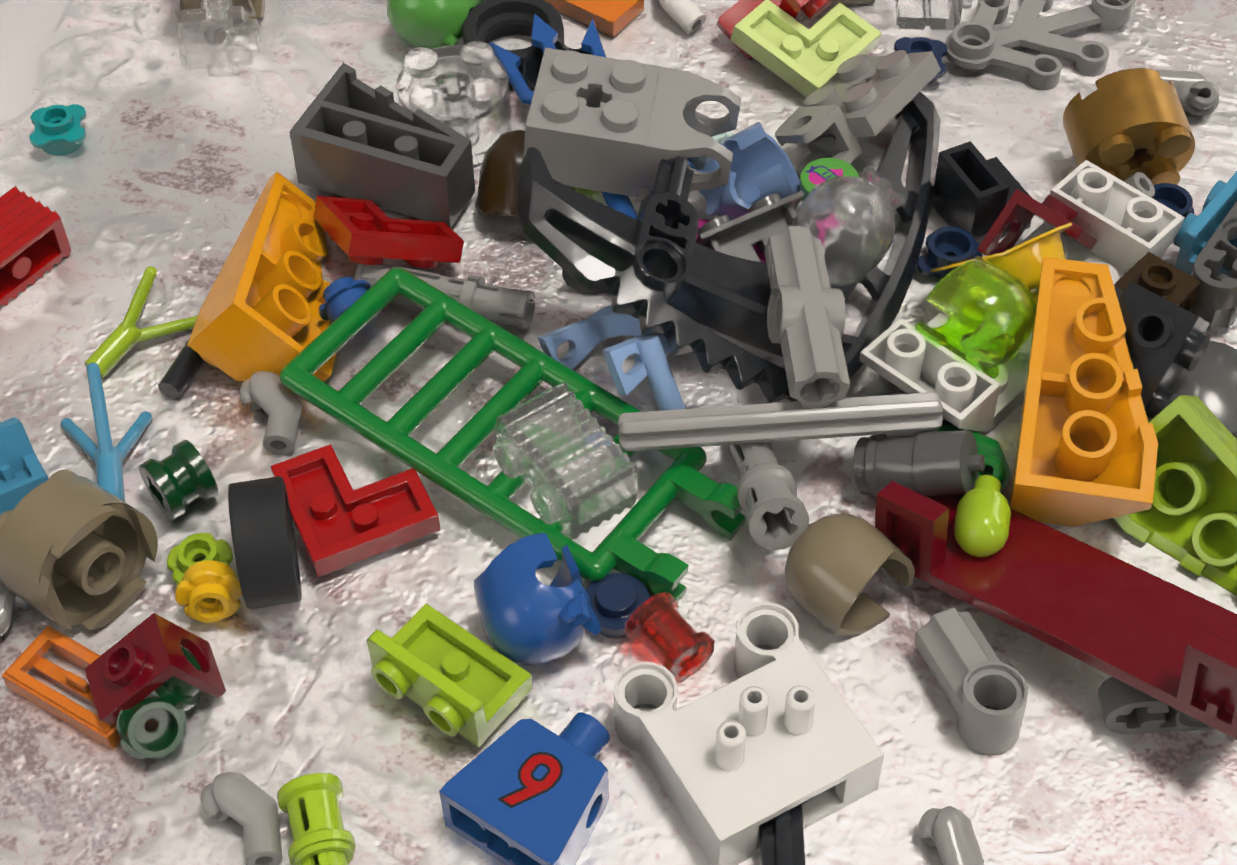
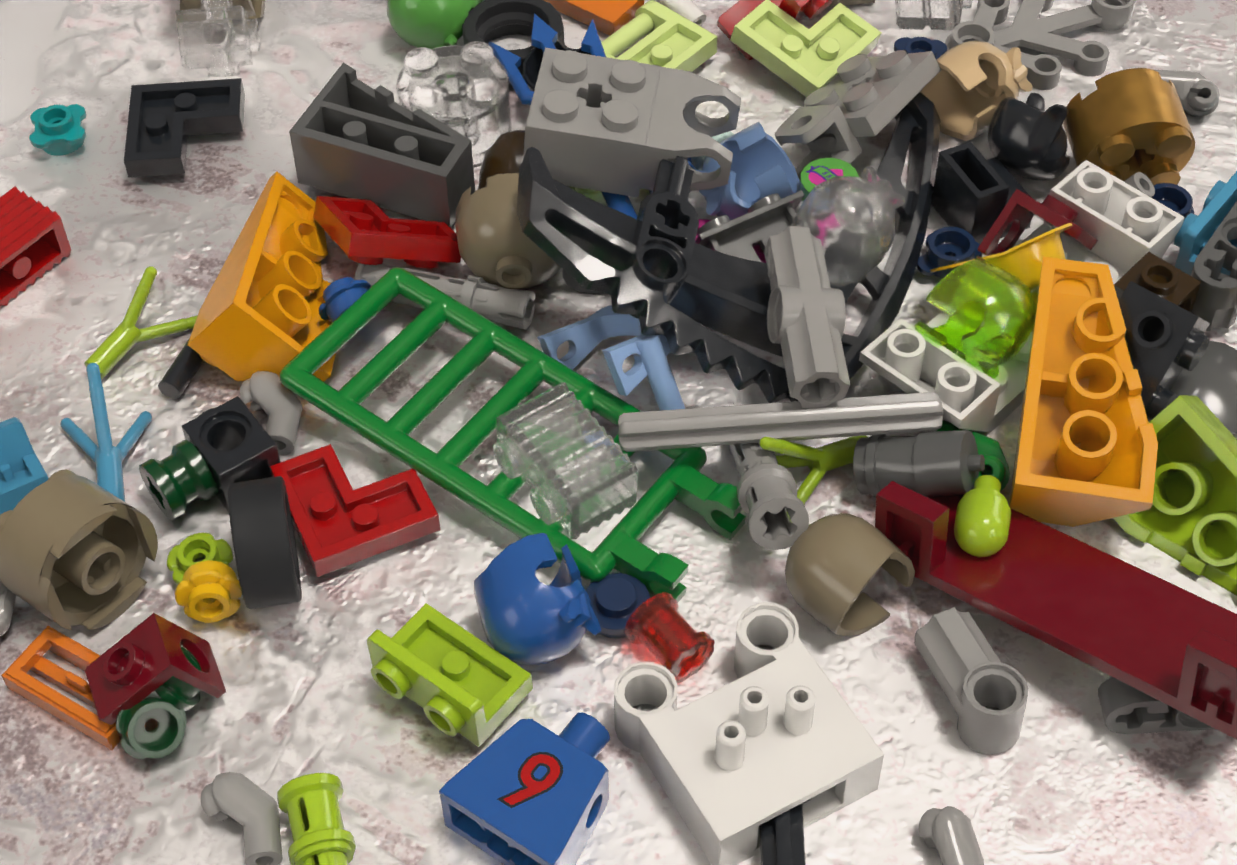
(169, 112): none -> black plate
(232, 445): none -> black brick
(493, 239): none -> dark tan cylinder
(669, 42): none -> yellowish green plate
(817, 459): none -> lime plant
(973, 84): none -> tan helmet
(1030, 138): none -> black hair

